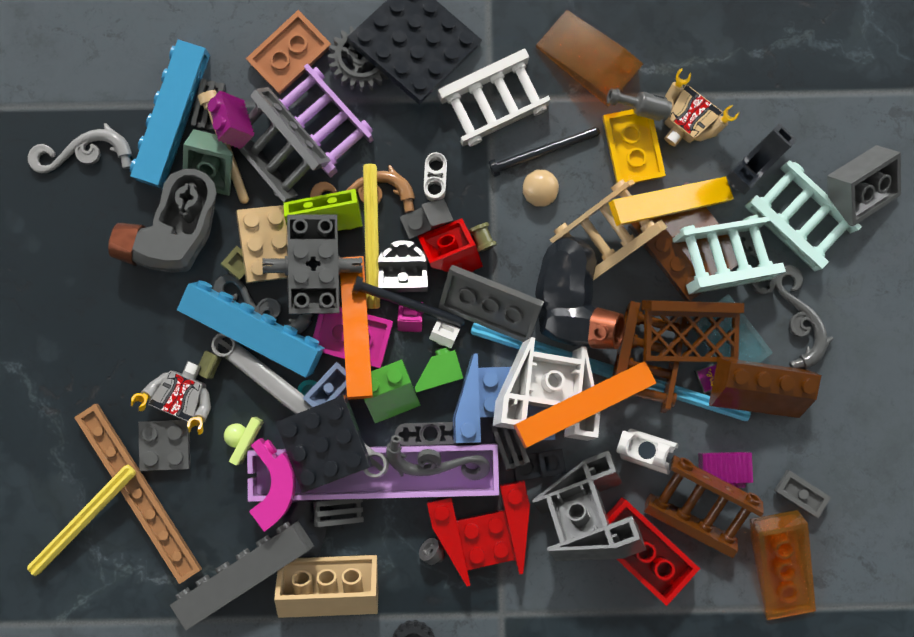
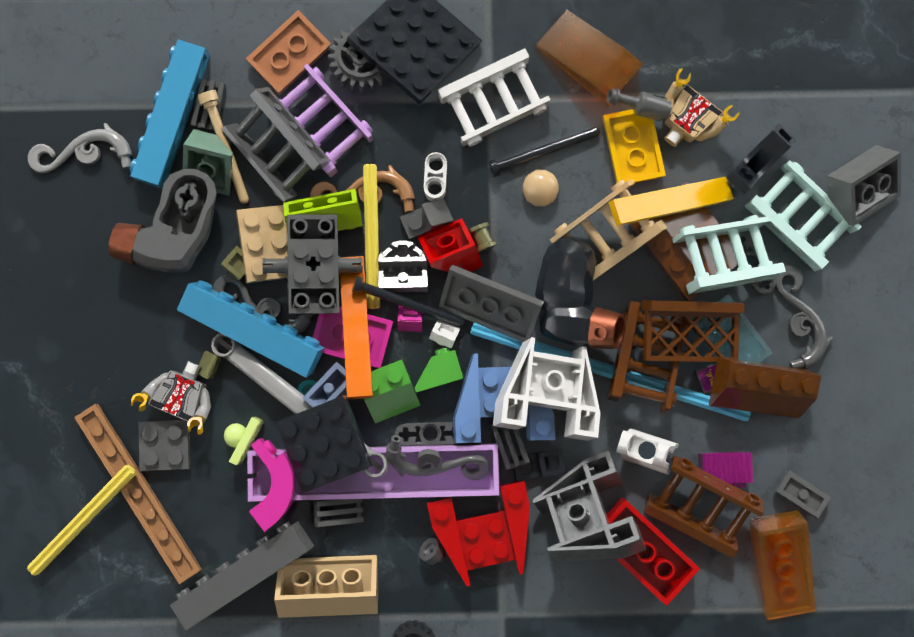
(230, 119): magenta brick -> none
(584, 404): orange tile -> none

